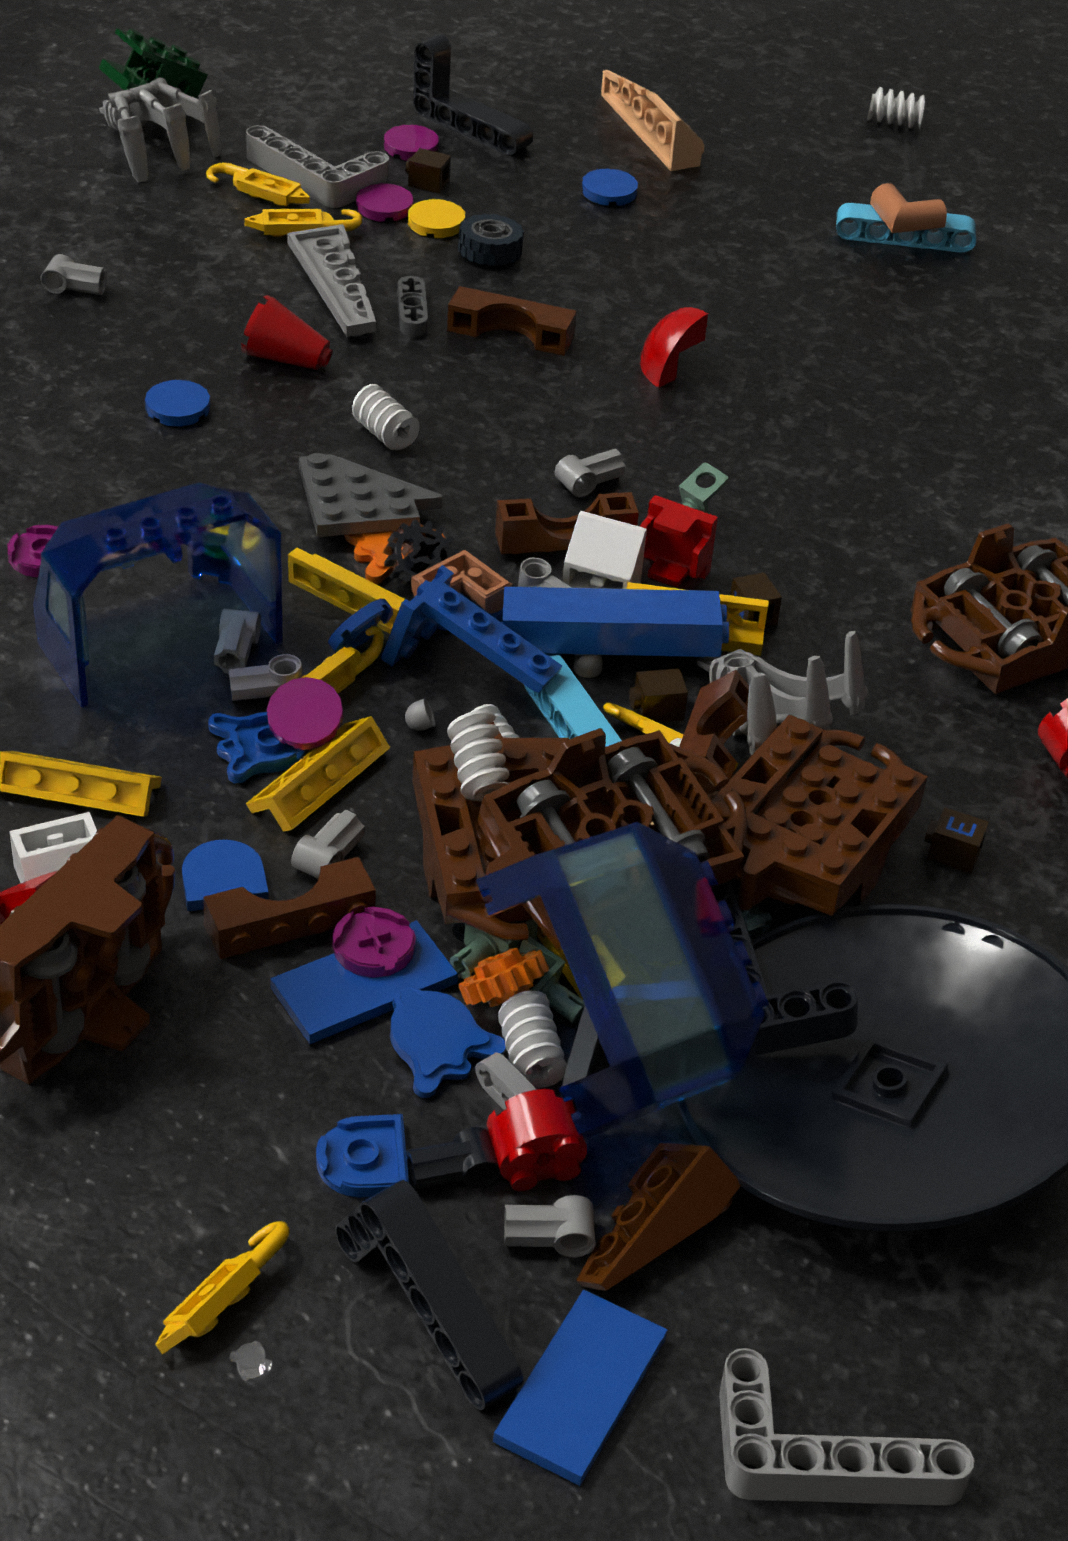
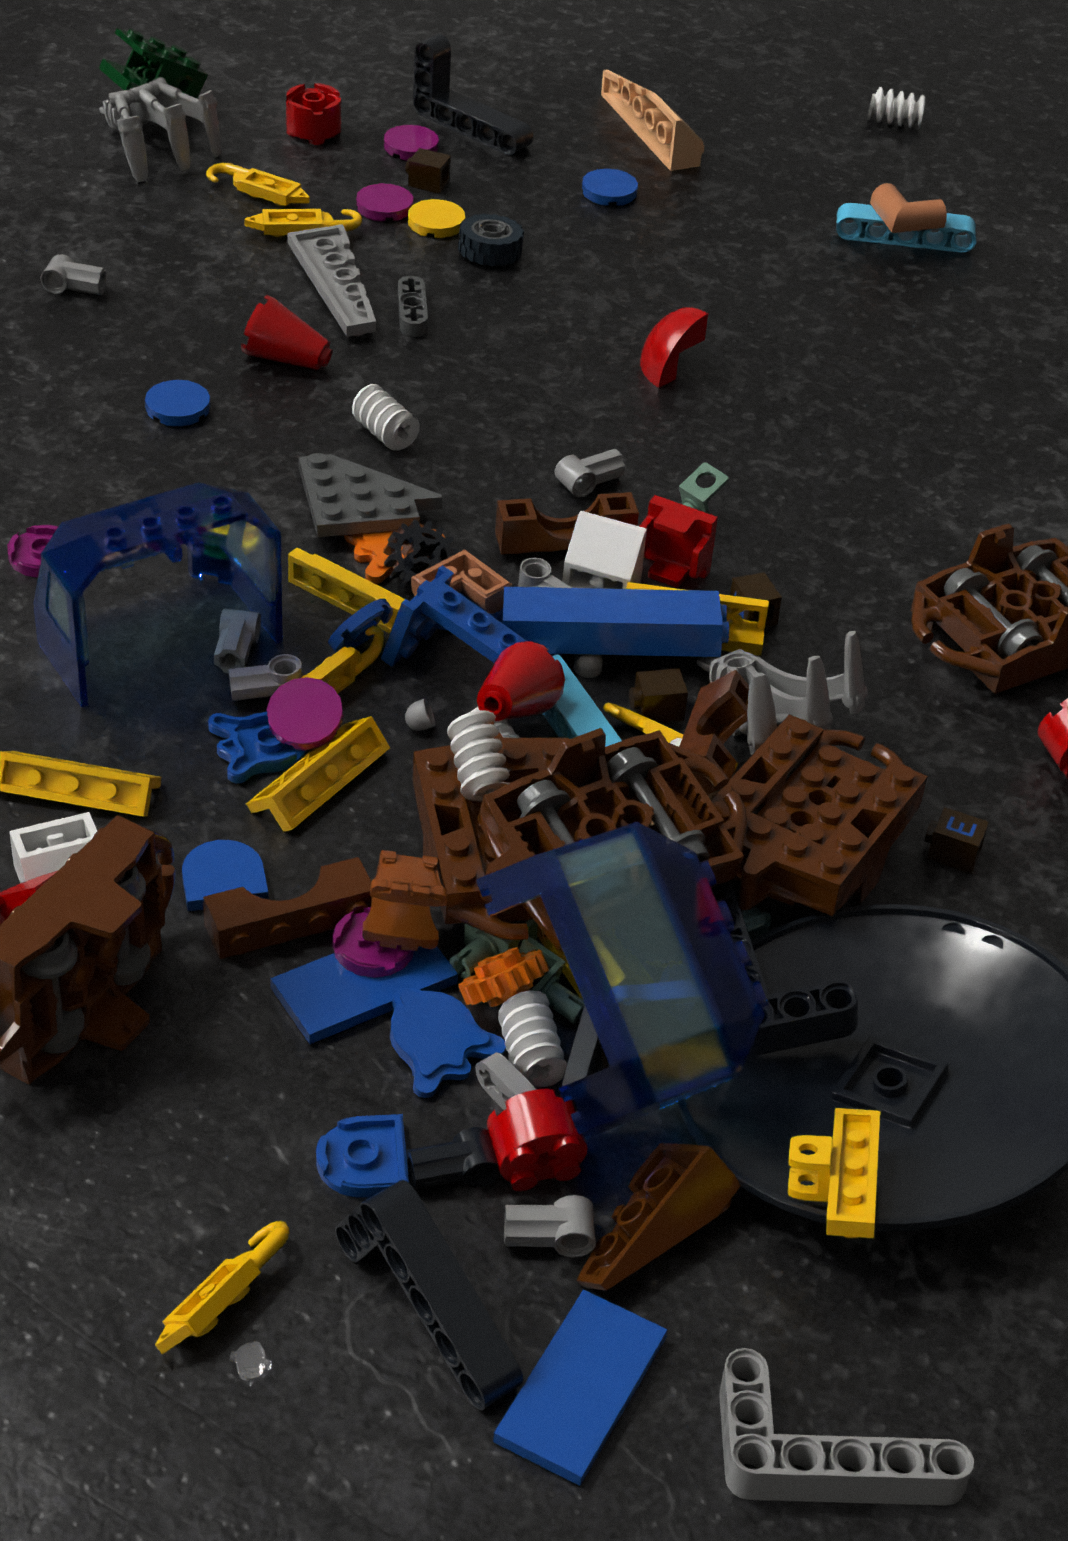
(313, 112): none -> red brick
(319, 179): light grey beam -> none
(329, 844): light grey piece -> none
(402, 902): none -> dark orange piece
(480, 311): reddish brown arch -> none
(522, 682): none -> red cone
(841, 1172): none -> yellow plate

